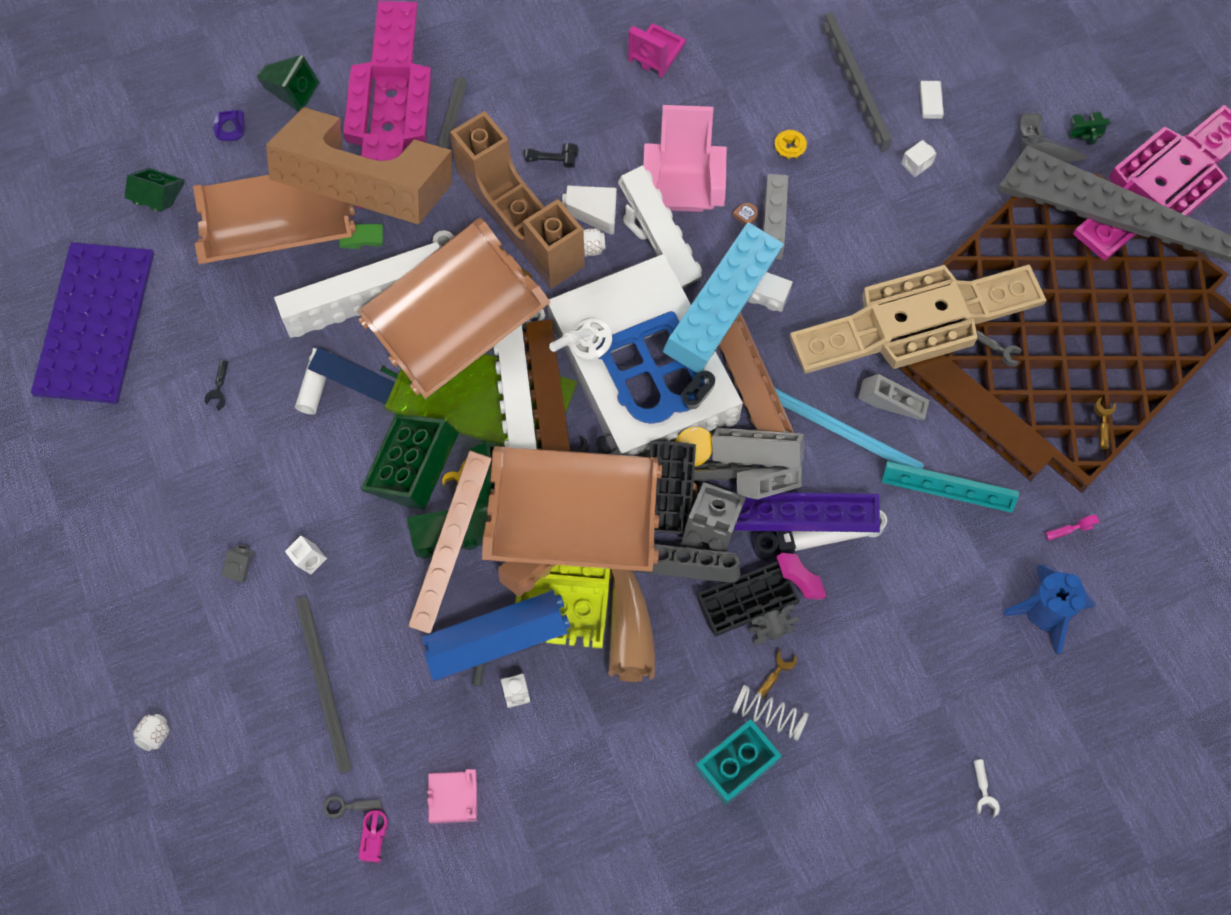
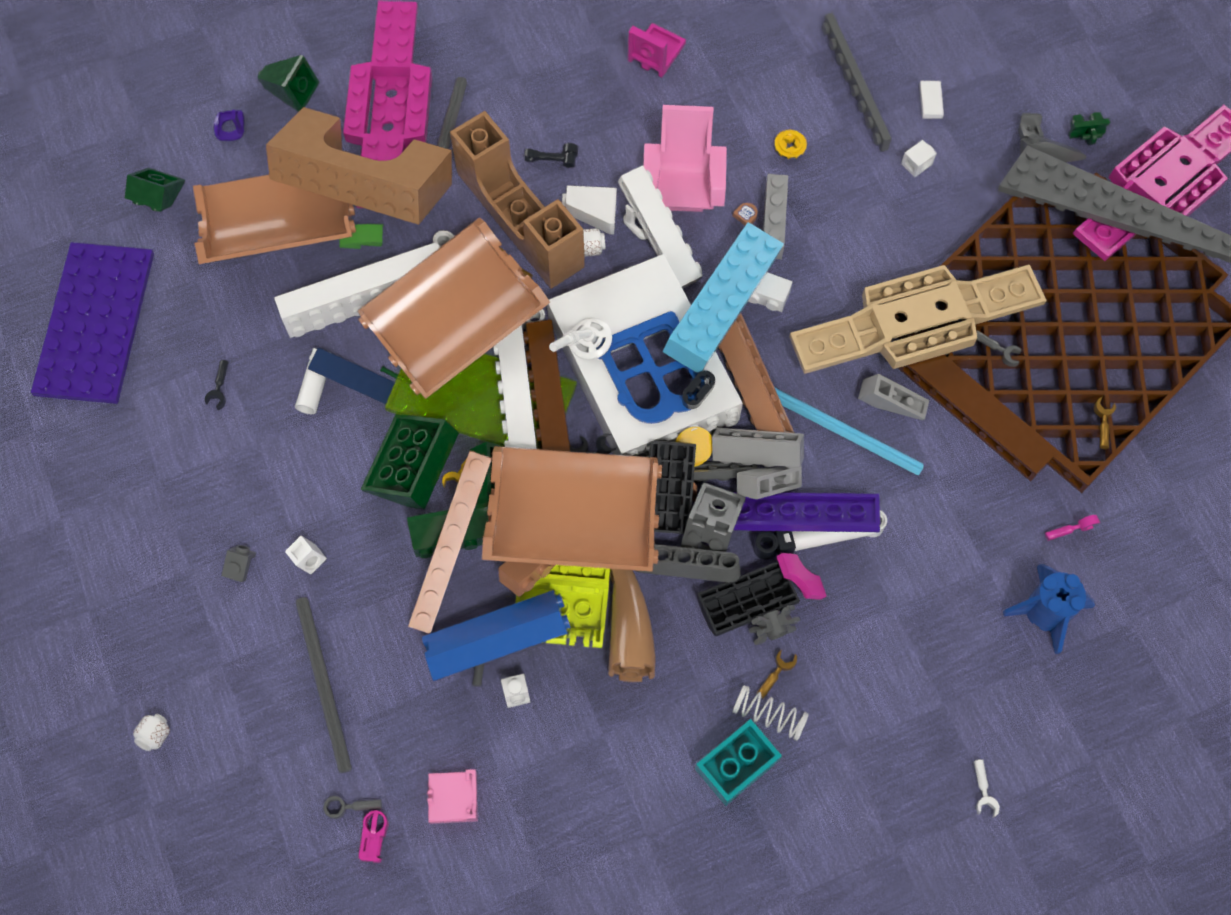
(950, 486): teal plate -> none

